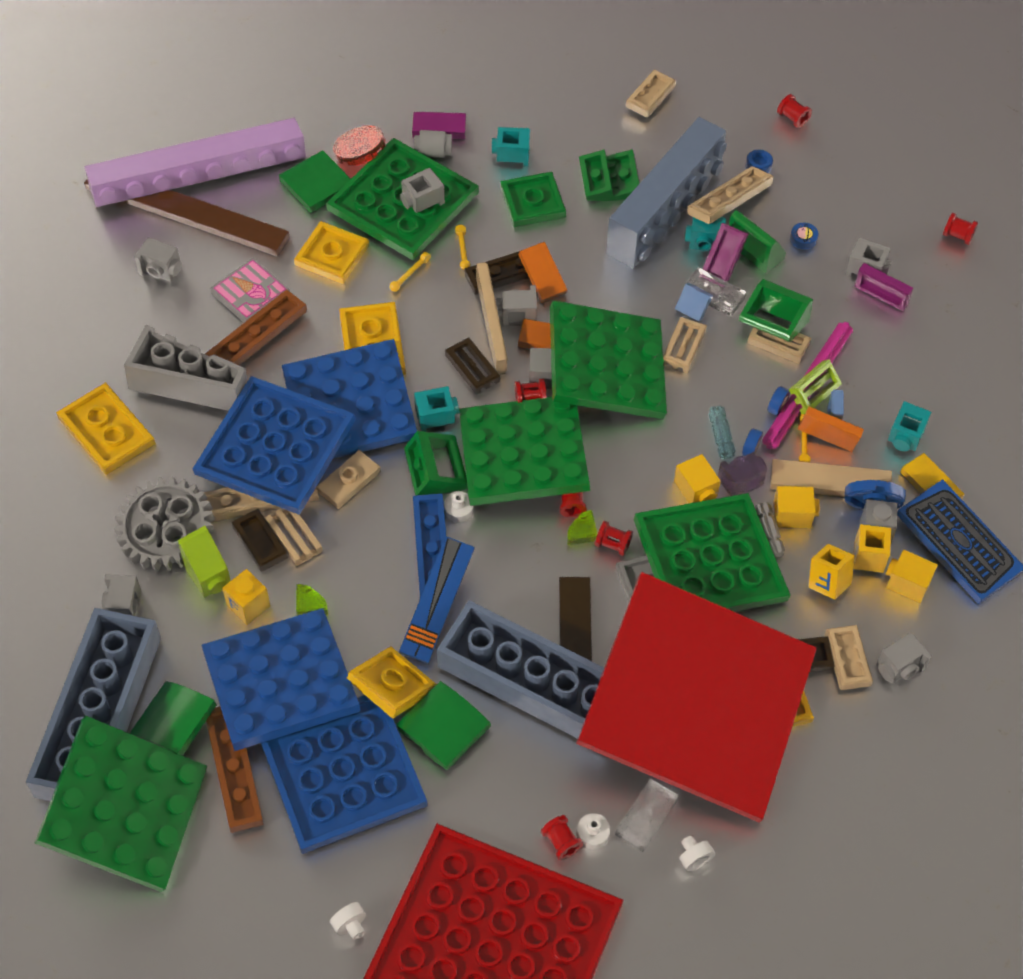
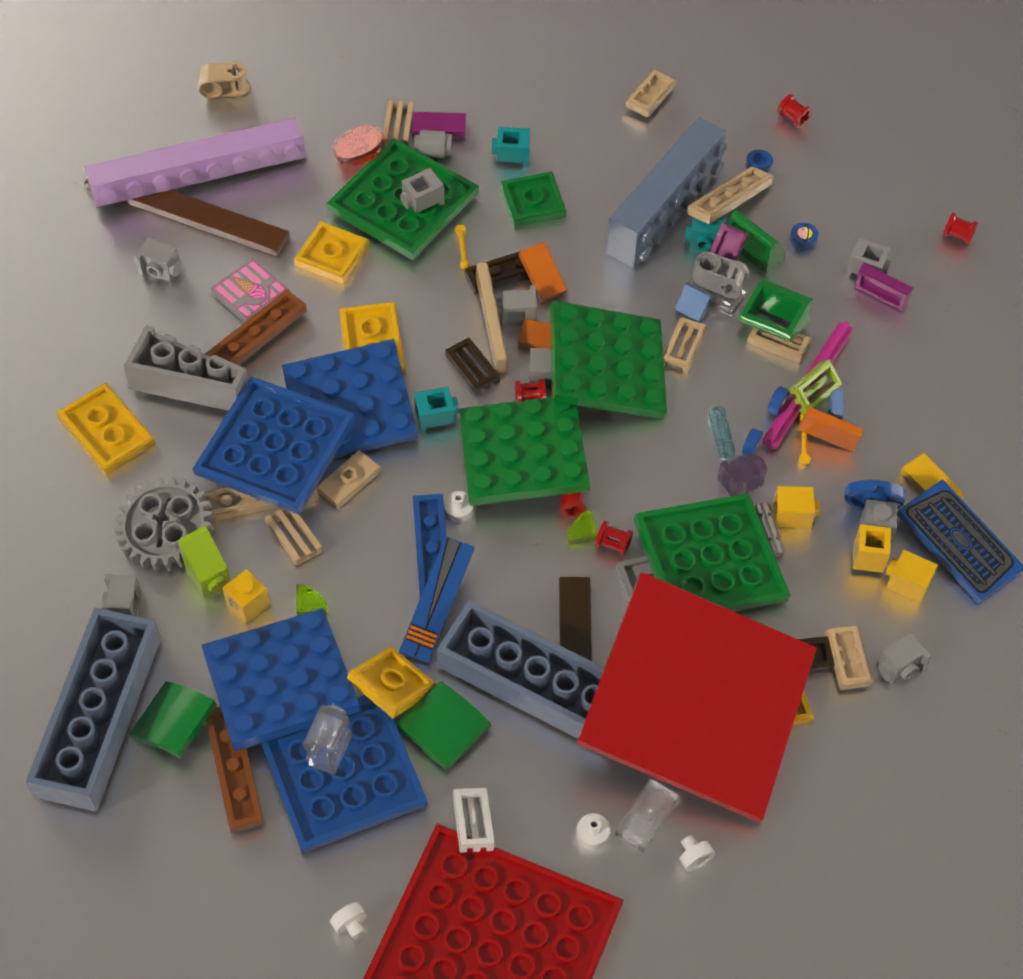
(122, 804): green plate -> none
(221, 80): none -> tan piece
(259, 540): dark brown tile -> none
(314, 180): green tile -> none
(327, 738): none -> clear brick
(399, 108): none -> tan tile
(423, 465): green tile -> none
(424, 258): yellow hinge -> none
(475, 842): none -> white tile
(562, 837): red bush -> none
(609, 176): green slope -> none
(697, 480): yellow brick -> none
(717, 274): none -> light grey piece
(823, 477): tan tile -> none
(831, 571): yellow brick -> none
(907, 432): teal brick -> none

